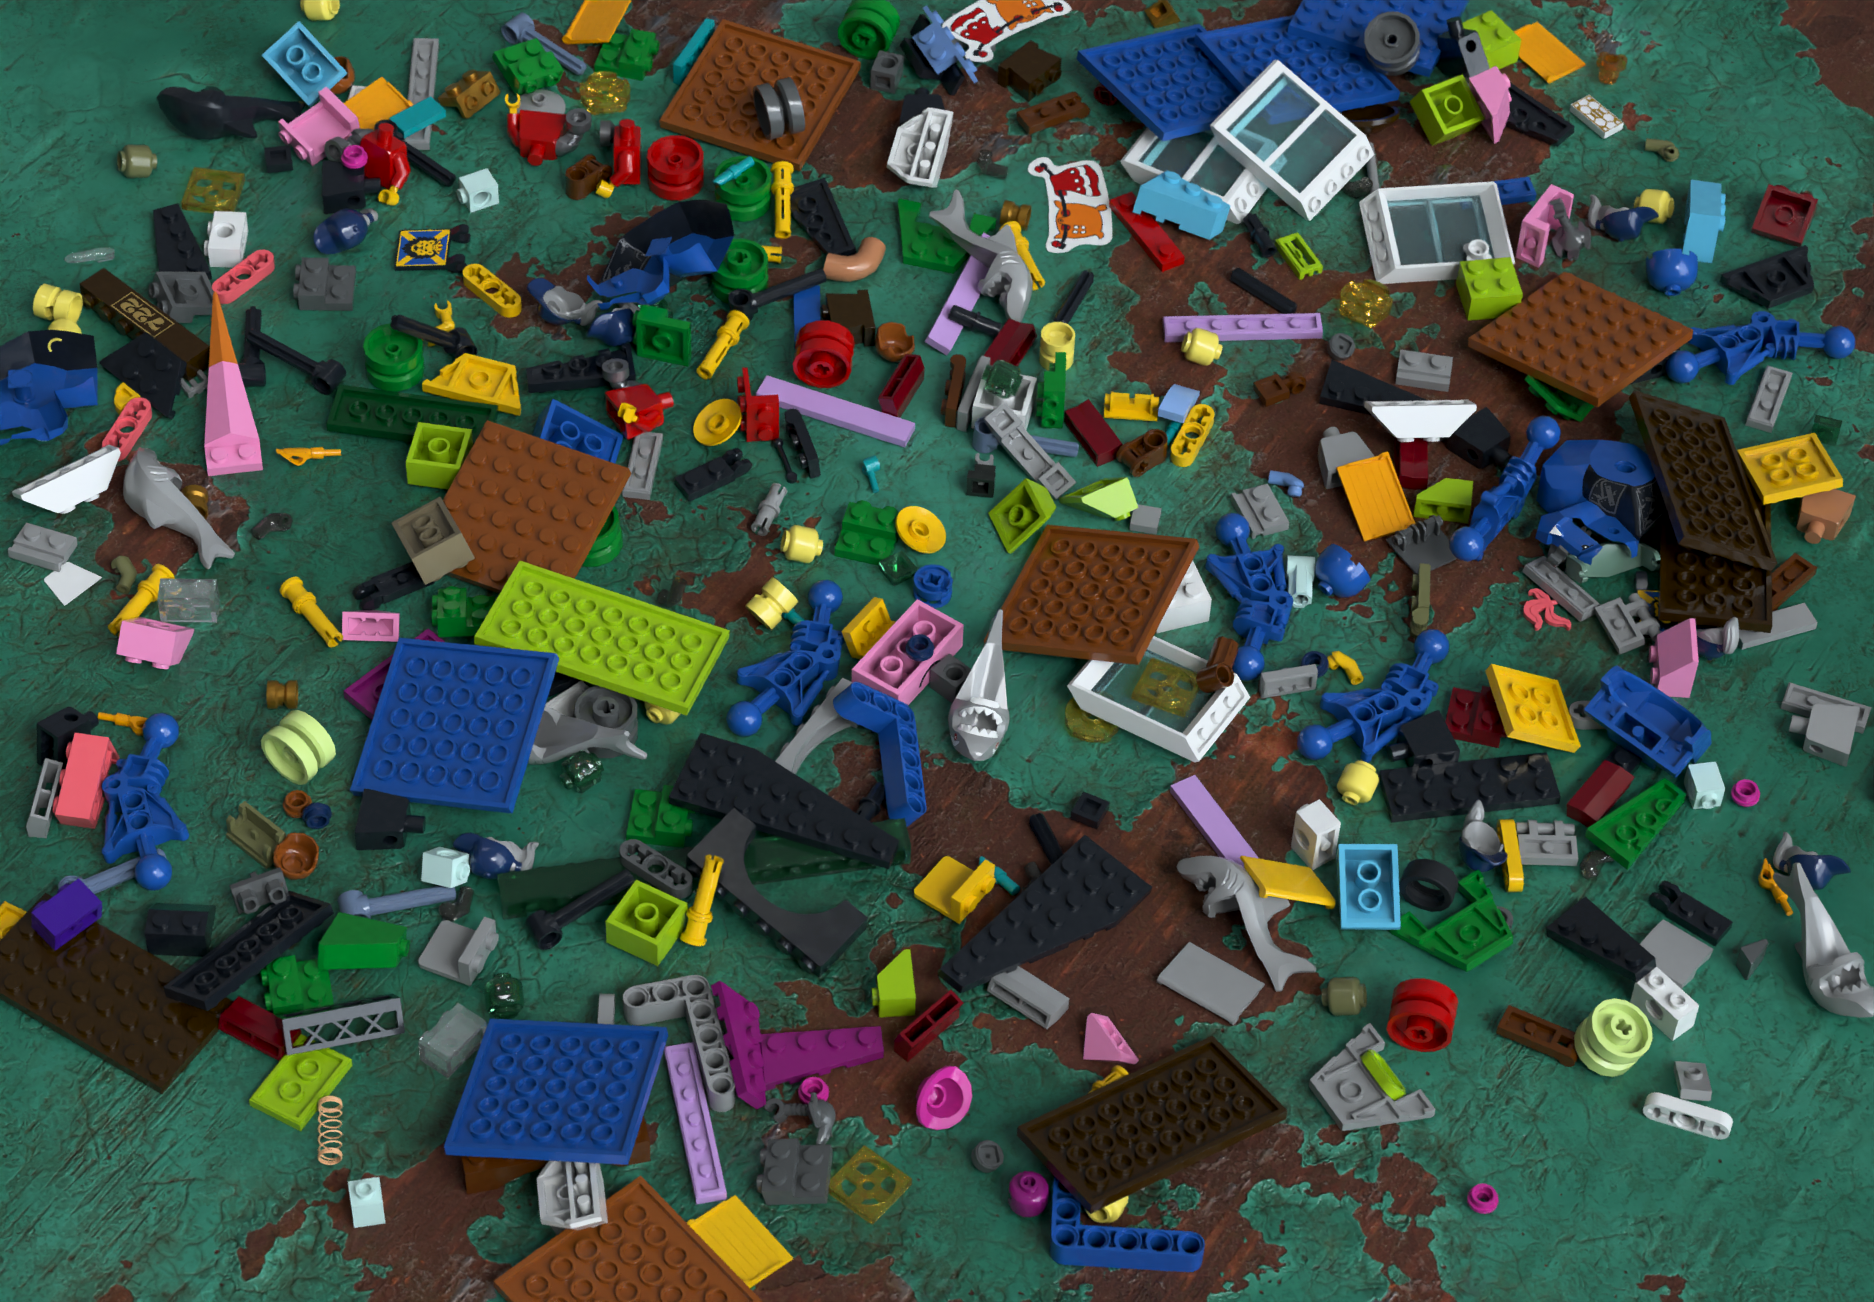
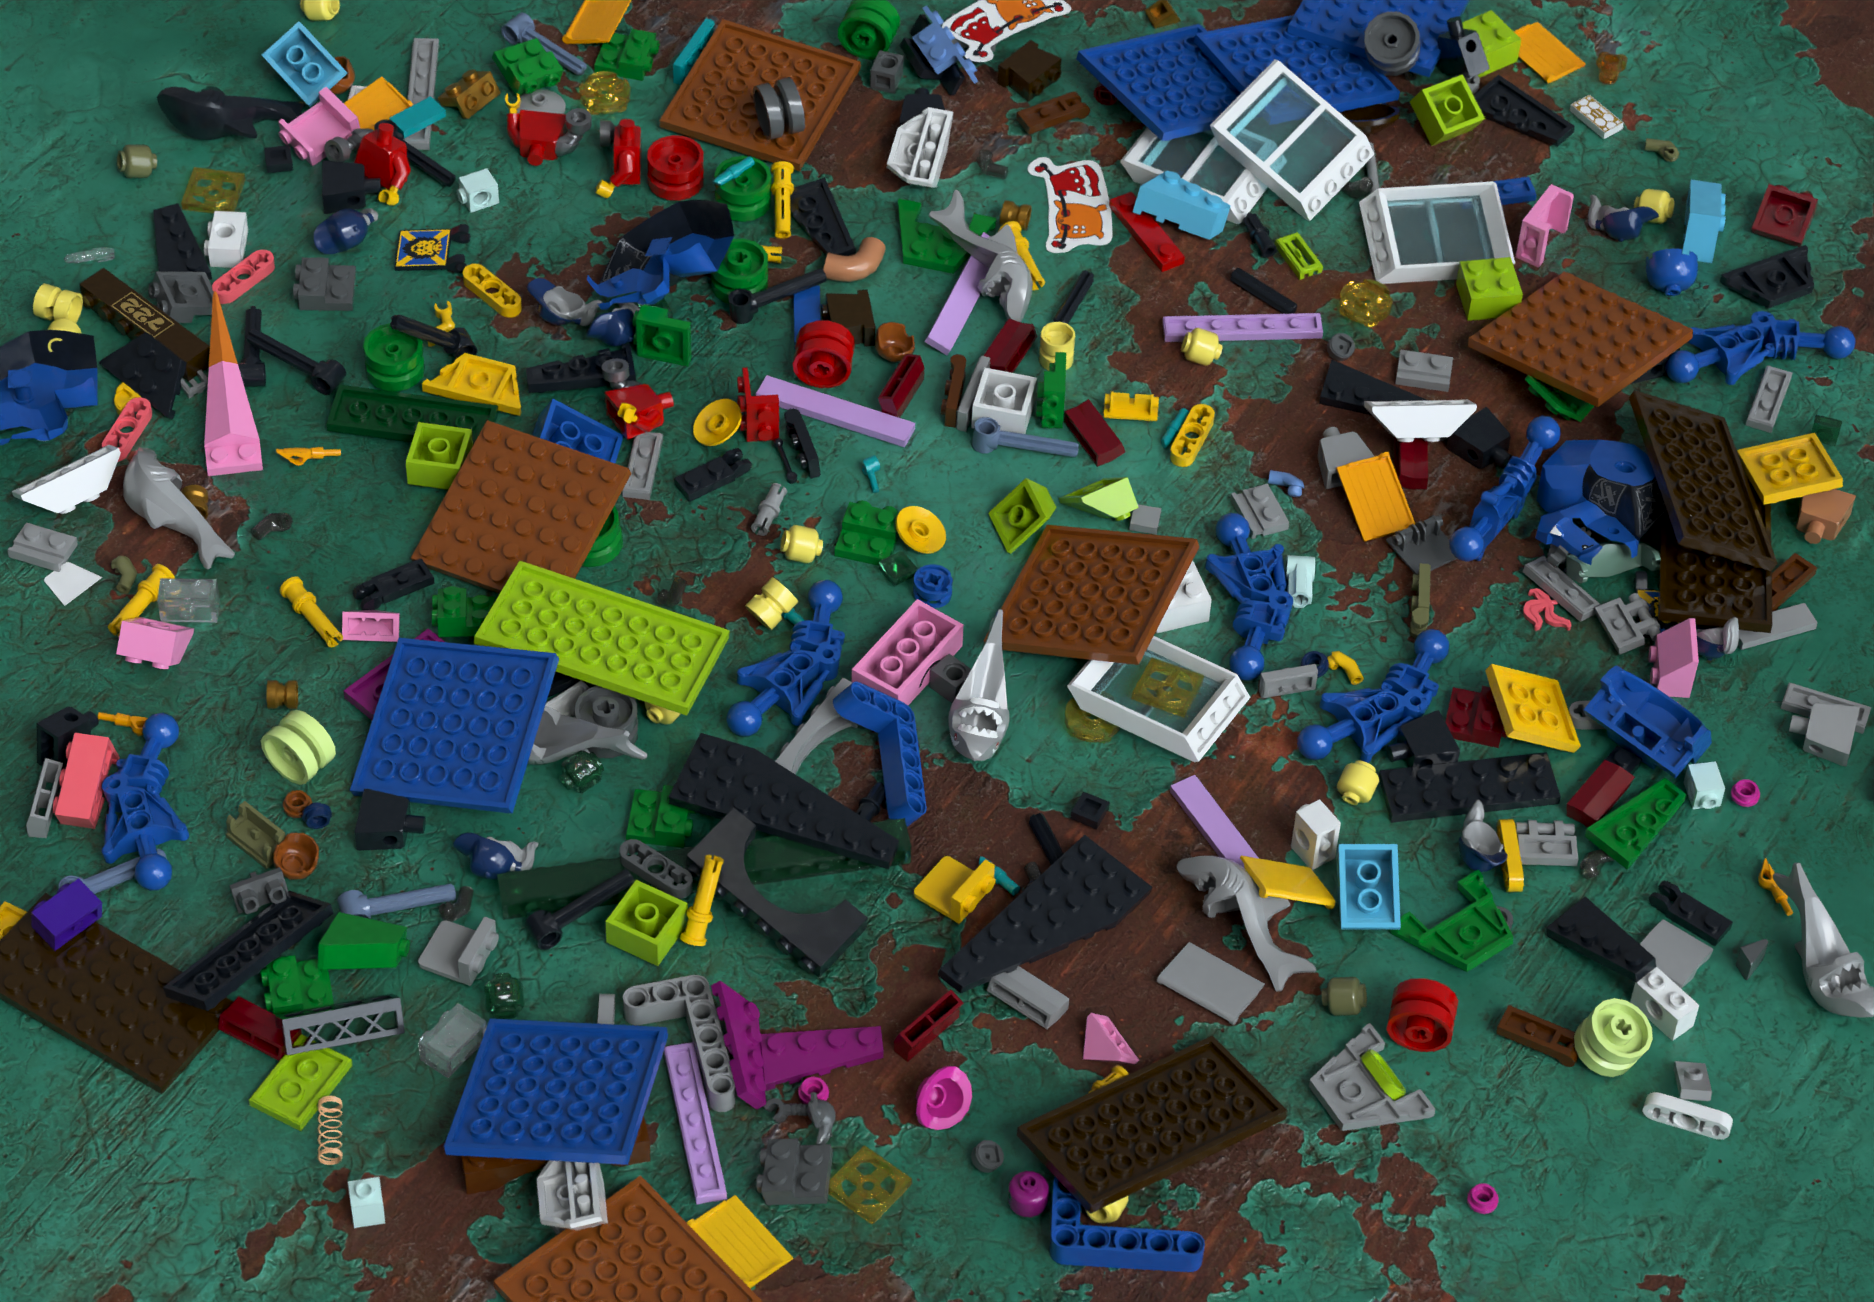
(179, 929): black slope -> none
(354, 157): dark pink plate -> none
(433, 540): dark tan slope -> none
(445, 867): light aqua brick -> none
(584, 177): reddish brown piece -> none
(726, 337): yellow pin -> none
(867, 628): yellow bracket -> none
(895, 988): lime slope -> none
(919, 648): dark blue plate -> none
(974, 321): black axle -> none
(982, 480): pearl dark grey piece -> none
(1002, 379): clear green head -> none
(1027, 452): light grey slope -> none
(1144, 452): reddish brown piece -> none
(1178, 403): light blue slope -> none
(1218, 670): reddish brown piece -> none
(1274, 389): reddish brown plate -> none
(1339, 574): blue cylinder -> none
(1422, 896): black tyre -> none
(1448, 499): lime slope -> none
(1477, 250): white plate -> none
(1493, 99): bright pink slope -> none
(1572, 238): dark grey piece -> none
(1818, 868): dark blue hair -> none

